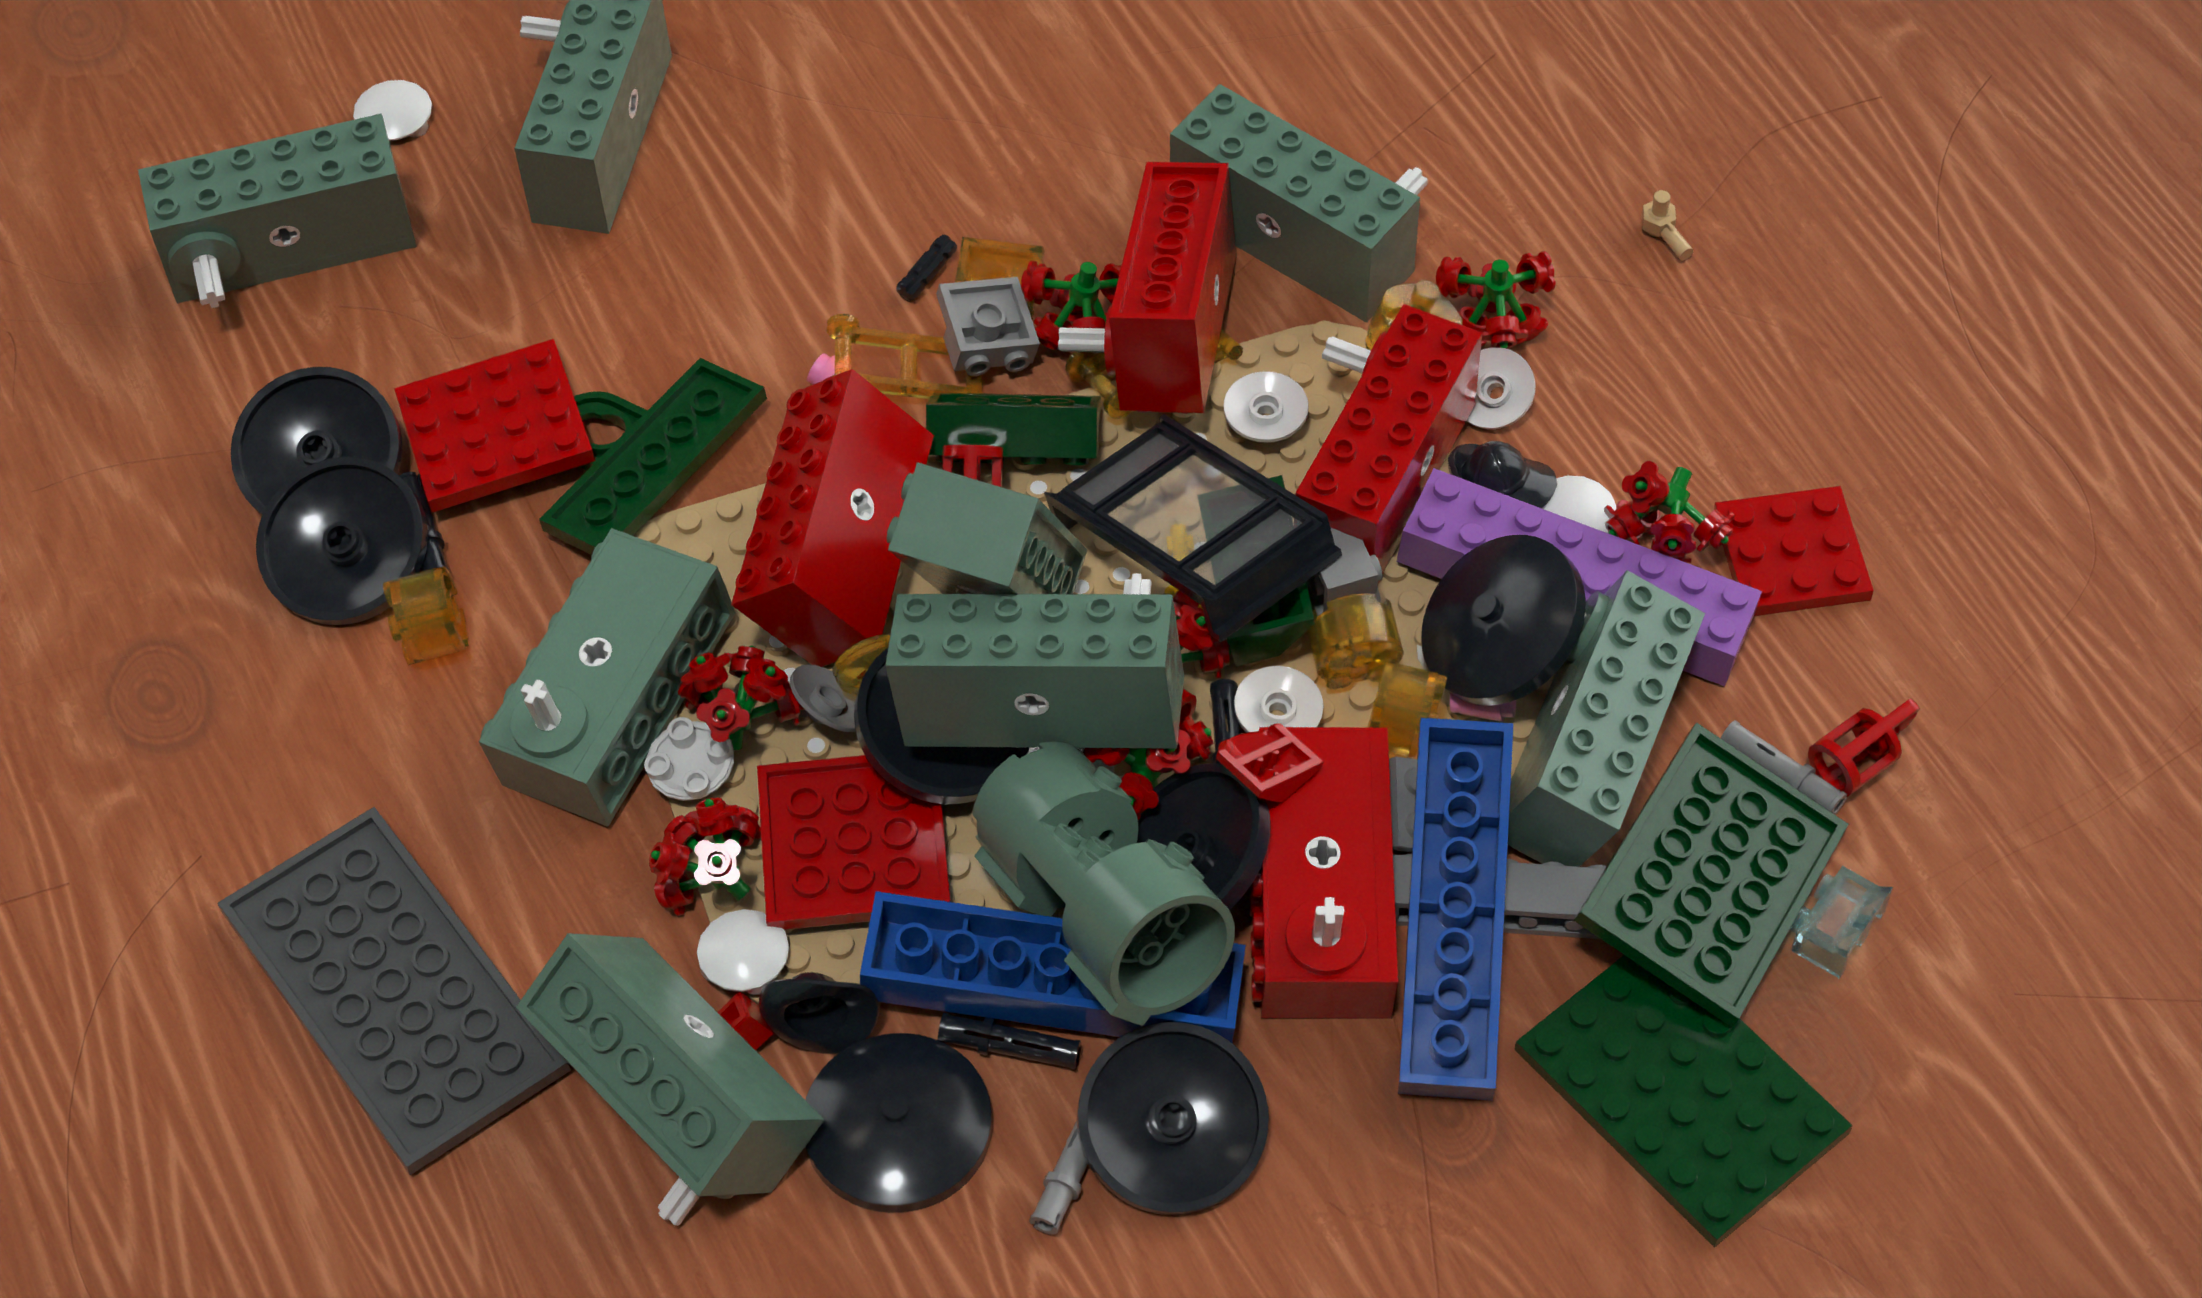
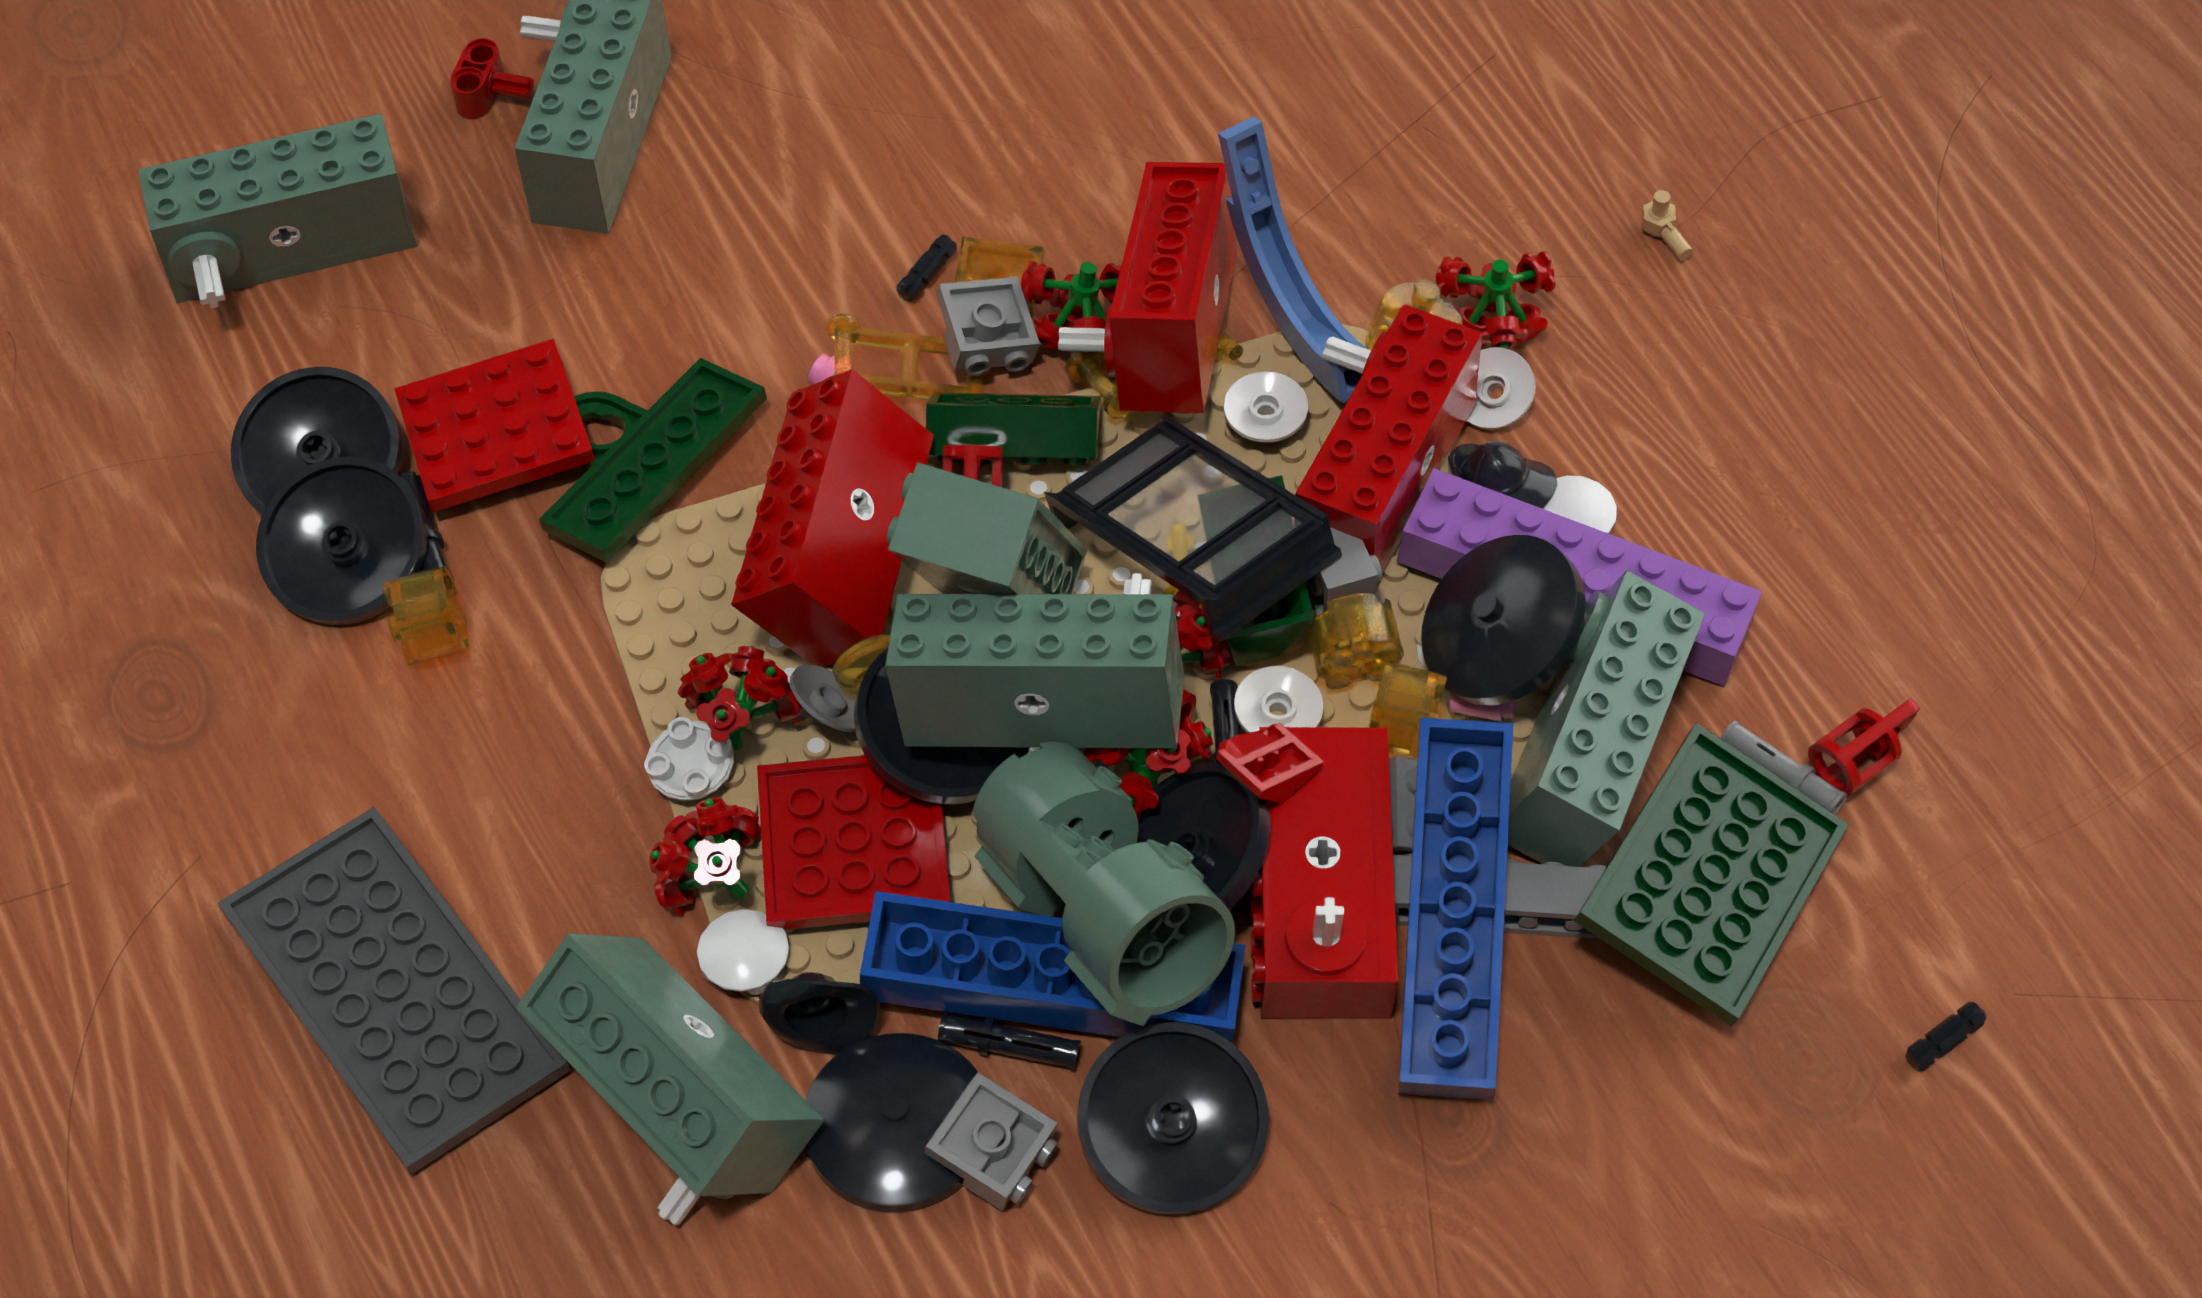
(402, 105): white dish -> none
(481, 78): none -> red beam
(606, 676): sand green piece -> none
(746, 1019): red slope -> none
(993, 1142): none -> light grey plate
(1060, 1186): light grey pin -> none
(1274, 259): none -> medium blue arch
(1306, 202): sand green piece -> none
(1672, 531): red plant -> none
(1683, 1096): dark green plate -> none
(1796, 550): red plate -> none
(1838, 919): clear light blue window -> none
(1945, 1036): none -> black axle

